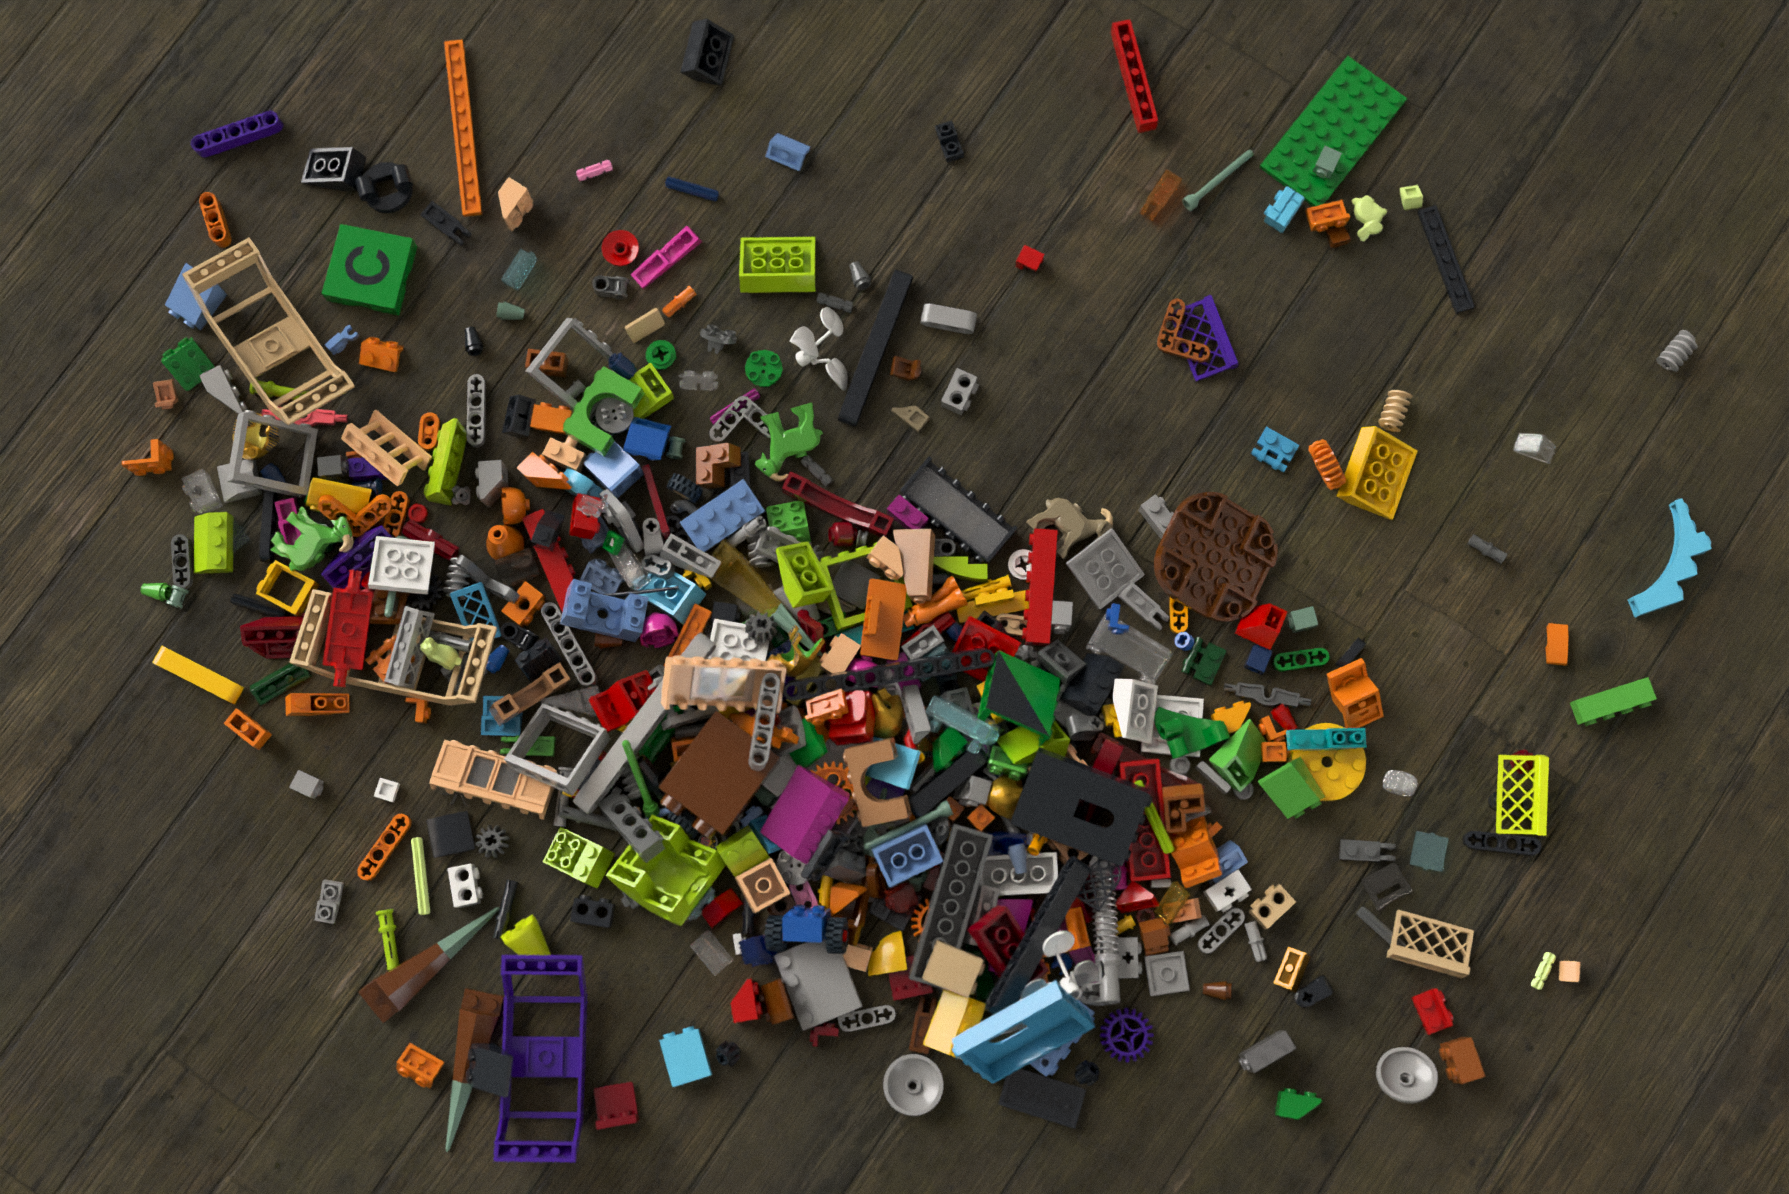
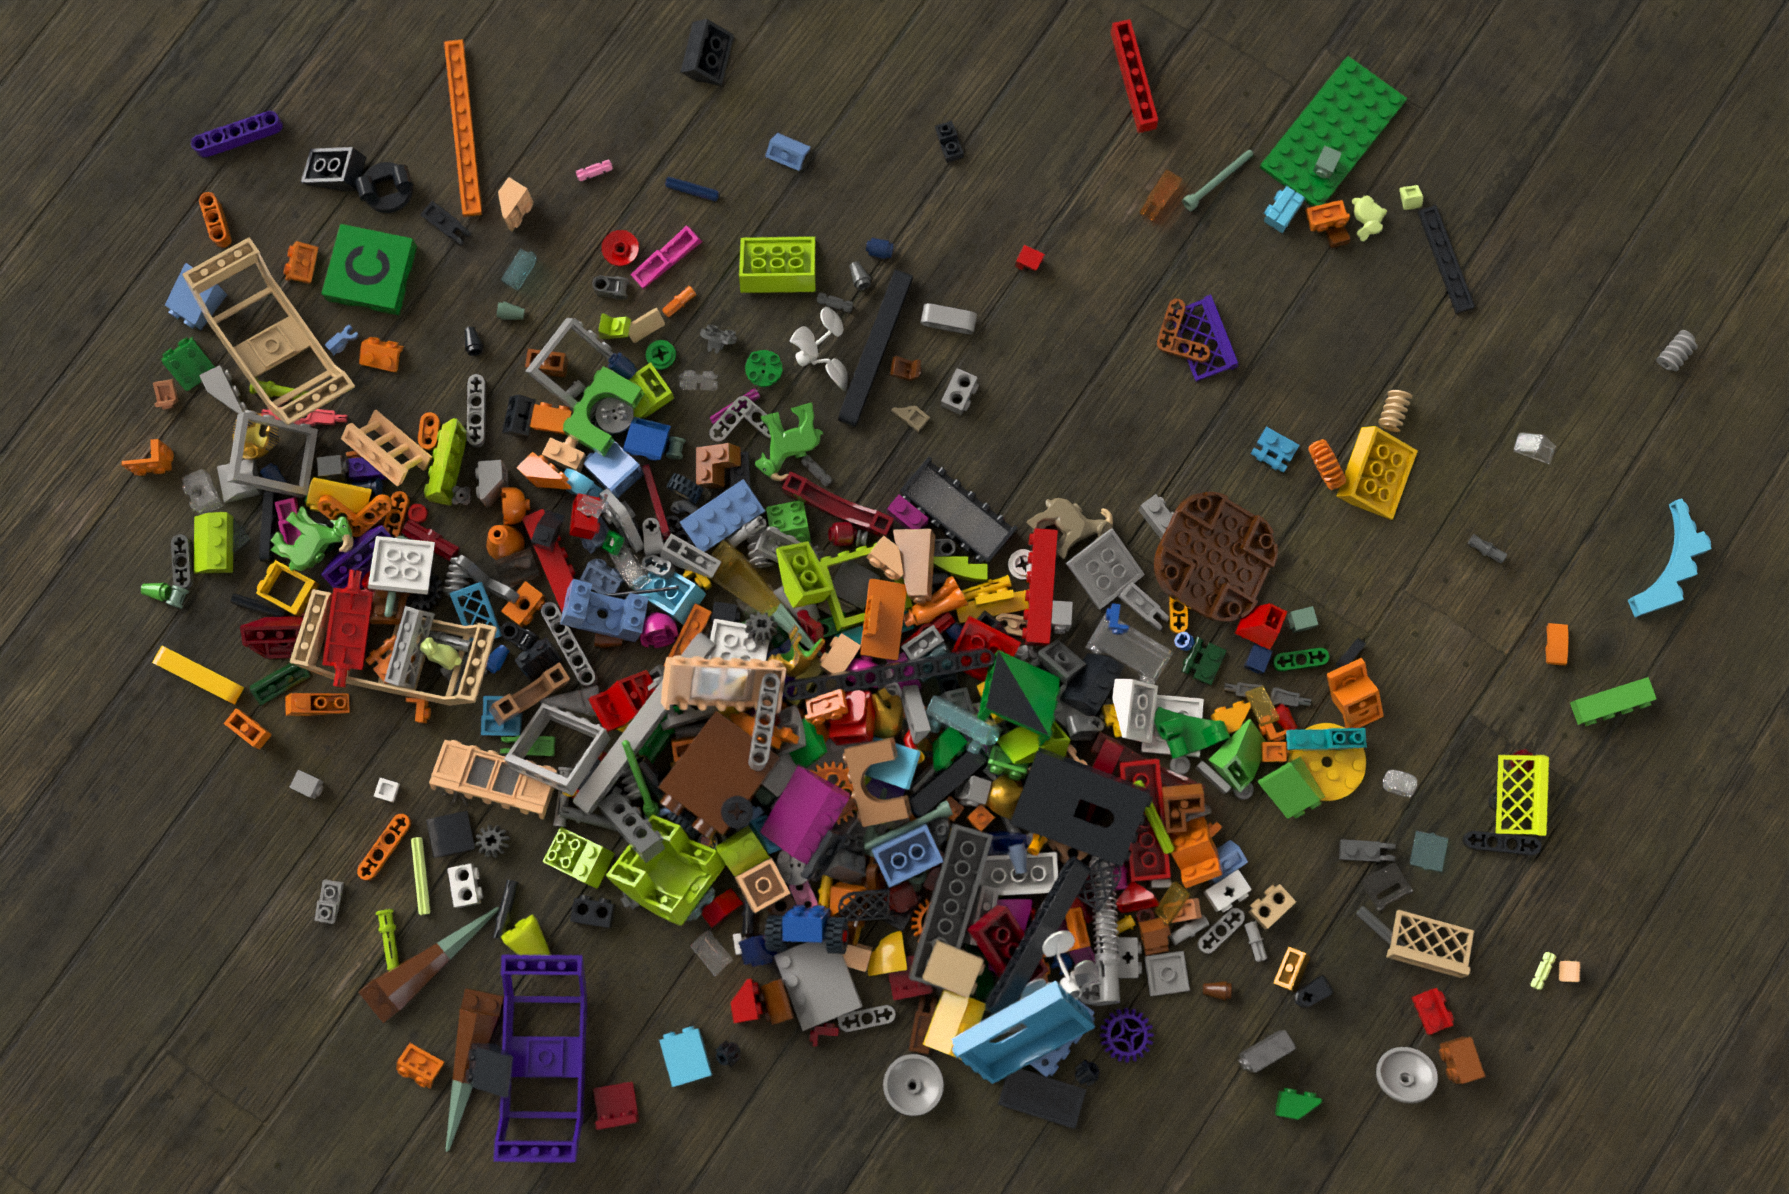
(301, 262): none -> orange bracket
(613, 327): none -> lime slope
(730, 805): none -> black gear
(866, 899): none -> black window
(879, 248): none -> dark blue brick
(1262, 706): none -> clear yellow tile

